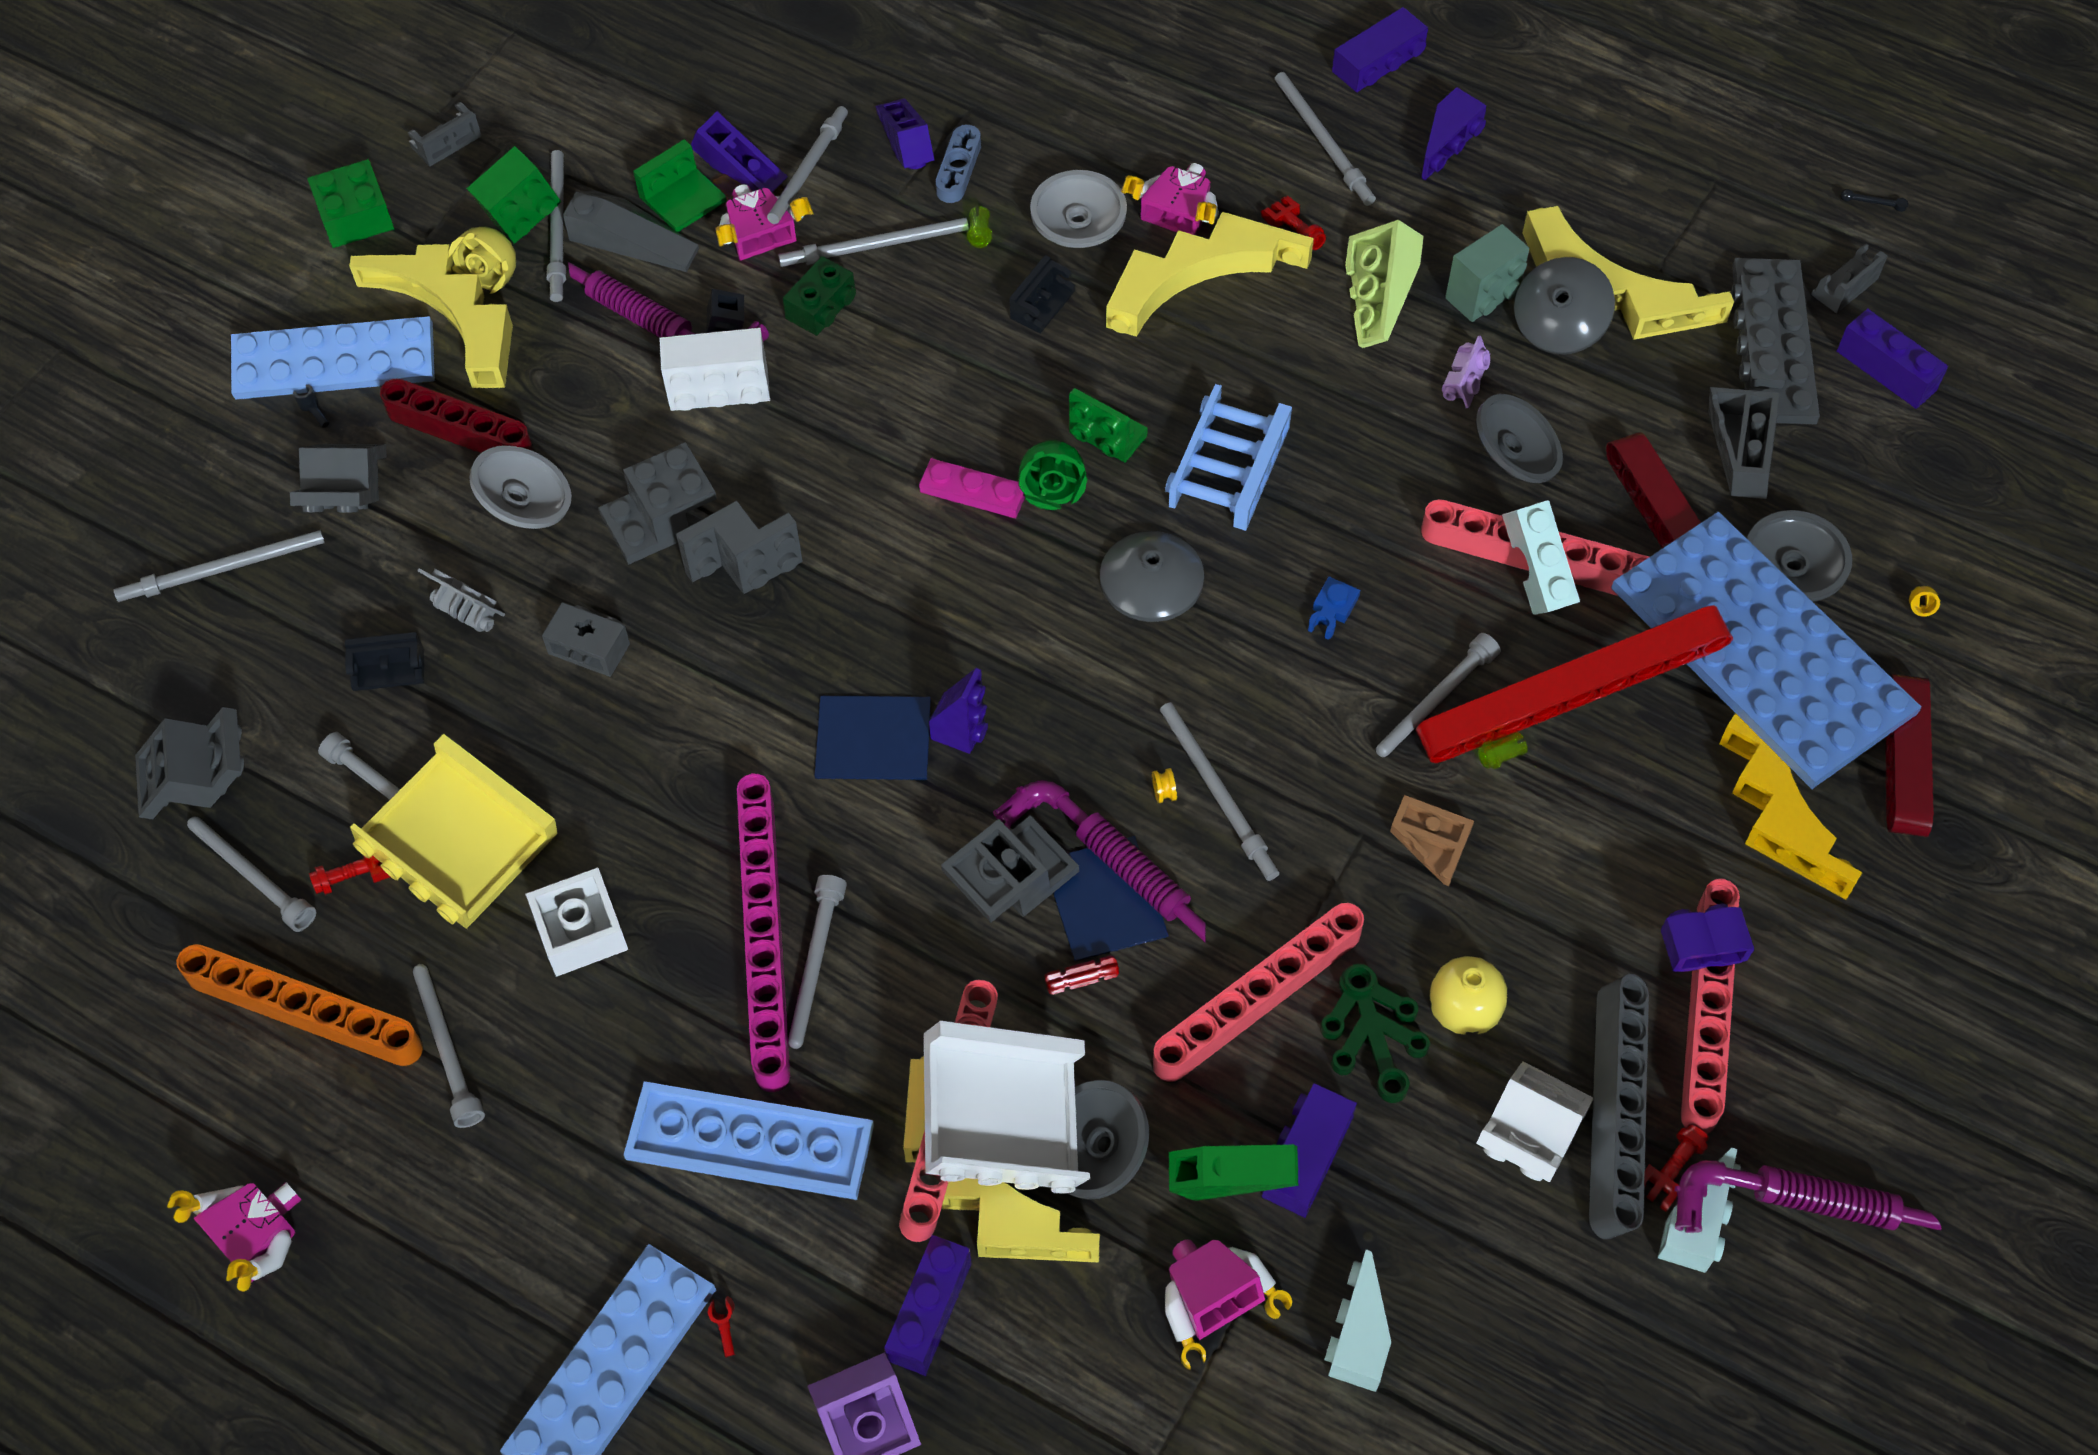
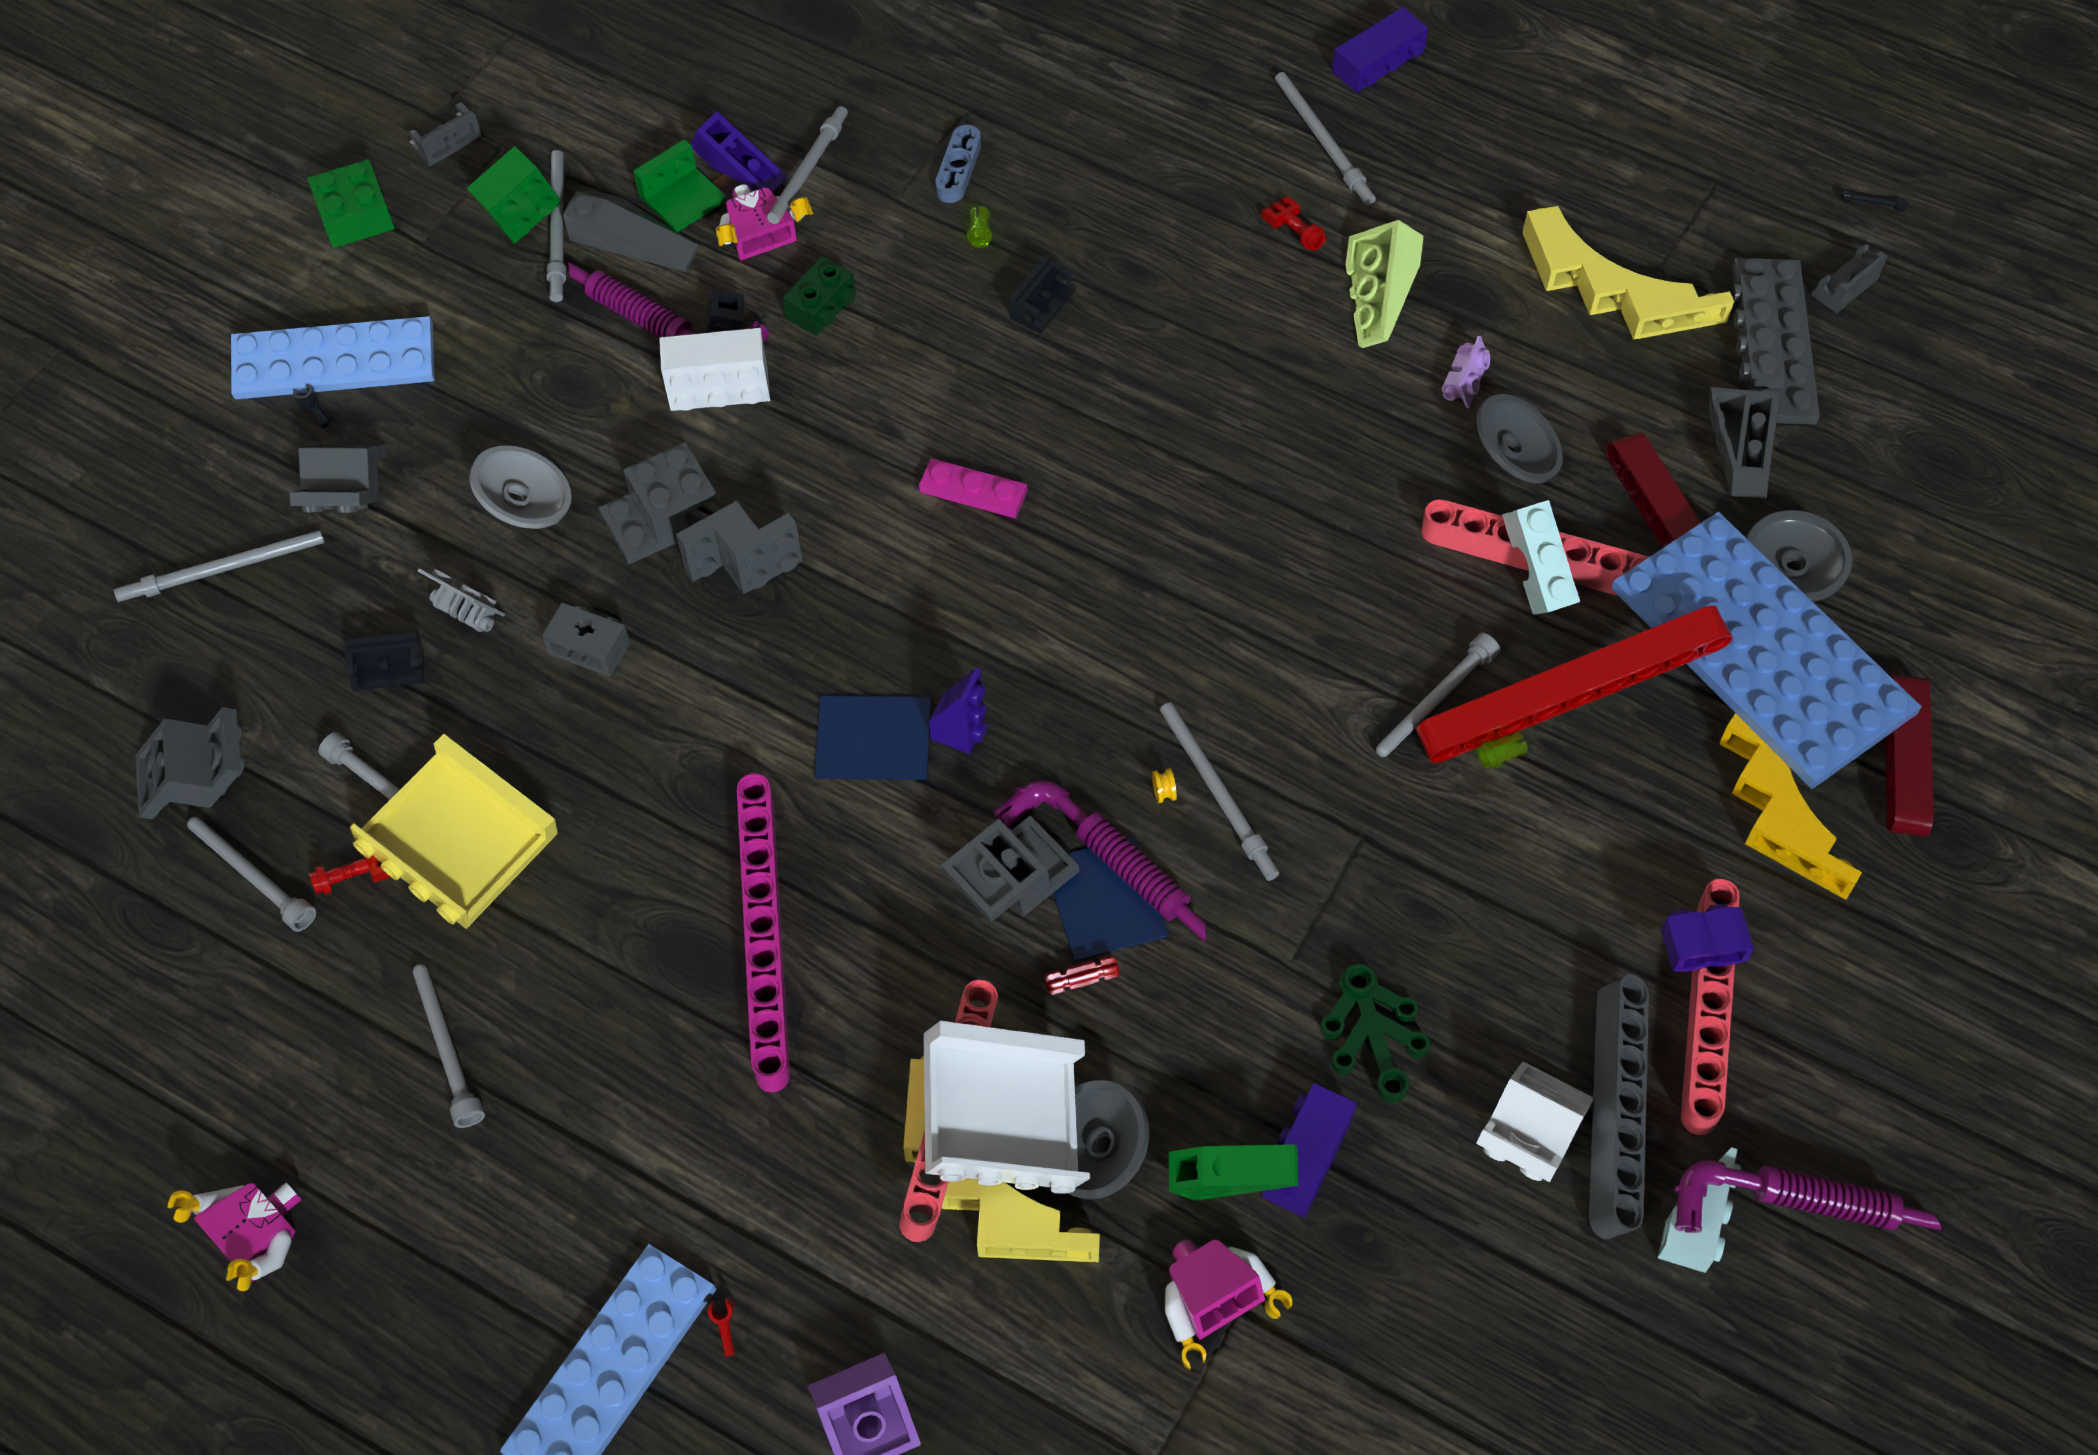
(311, 1016): orange beam -> none
(451, 418): dark red beam -> none
(456, 296): light yellow arch -> none
(484, 253): light yellow cylinder -> none
(576, 922): white brick -> none
(749, 1140): light blue plate -> none
(812, 253): light grey bar -> none
(829, 892): light grey piece -> none
(906, 133): dark purple slope -> none
(928, 1305): dark purple brick -> none
(1052, 475): green cylinder -> none
(1078, 208): light grey dish -> none
(1104, 426): green bracket -> none
(1152, 590): dark grey dish -> none
(1175, 198): dark pink torso -> none
(1233, 247): light yellow arch -> none
(1251, 1006): coral beam -> none
(1252, 478): light blue fence -> none
(1332, 604): blue plate -> none
(1365, 1336): light aqua slope -> none
(1432, 835): medium nougat wing -> none
(1455, 122): dark purple slope -> none
(1468, 995): light yellow cylinder -> none
(1487, 273): sand green brick -> none
(1566, 325): dark grey dish -> none
(1692, 1140): red hinge -> none
(1892, 358): dark purple brick -> none
(1932, 601): yellow hinge -> none

